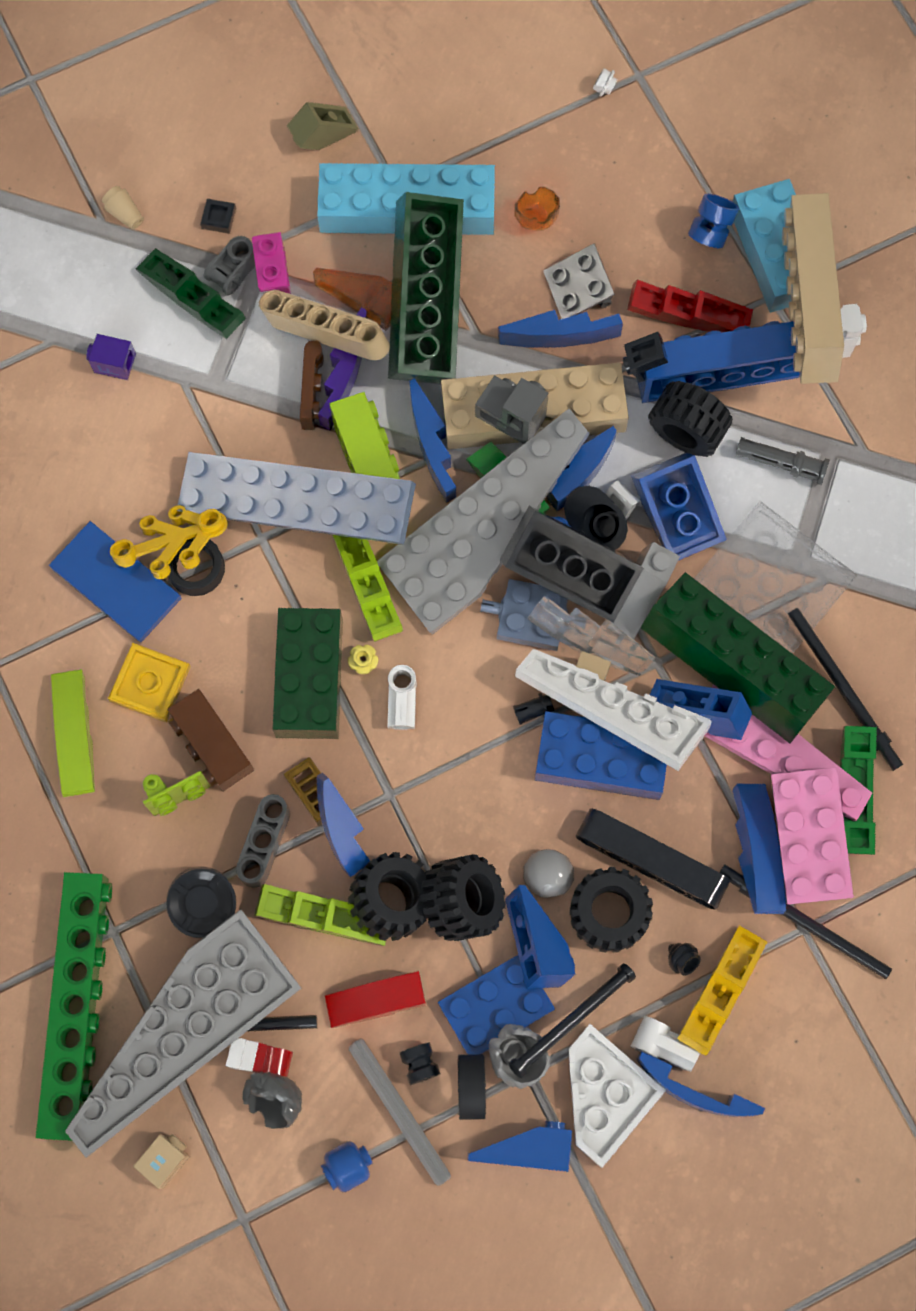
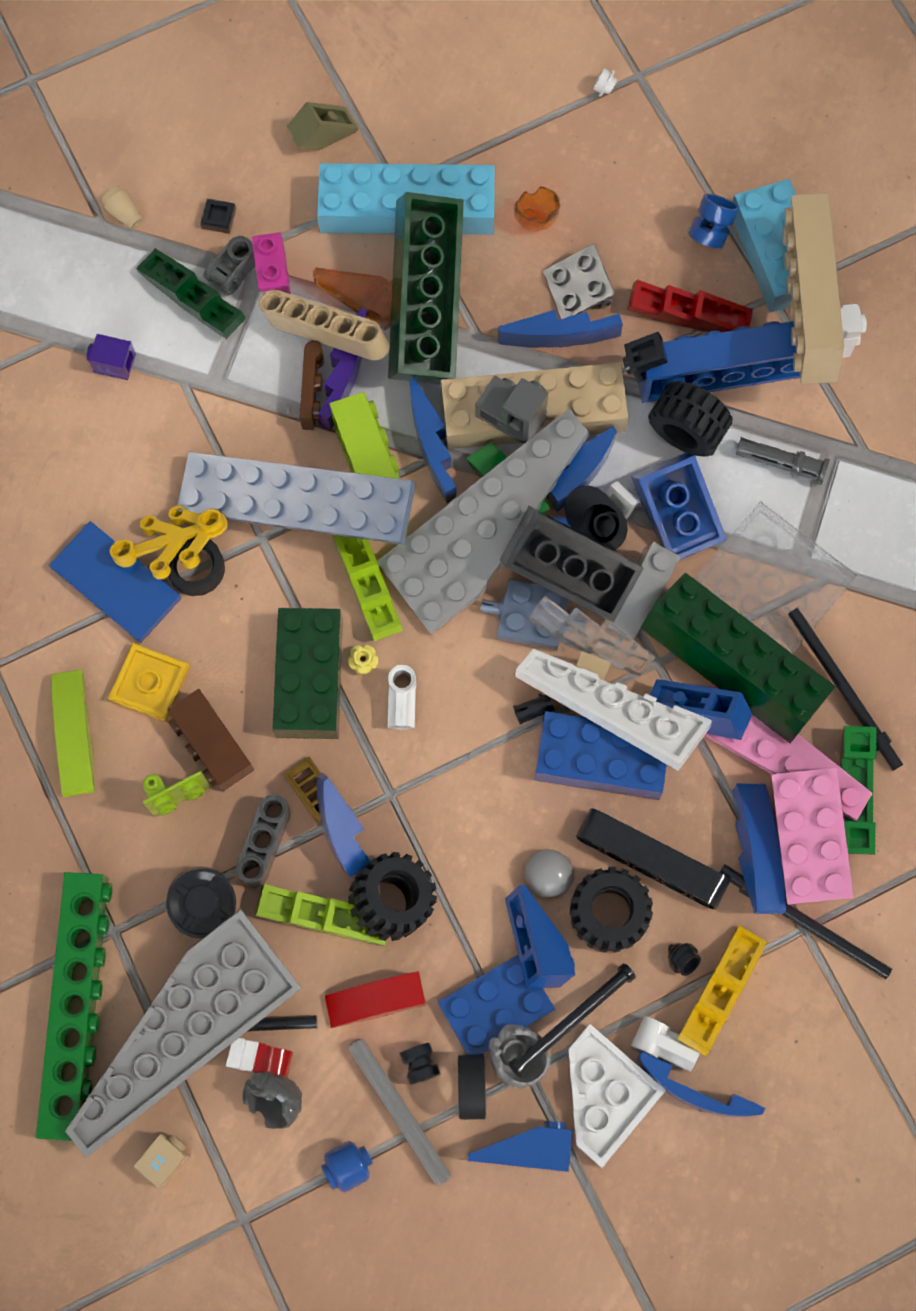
(463, 898): black tyre -> none

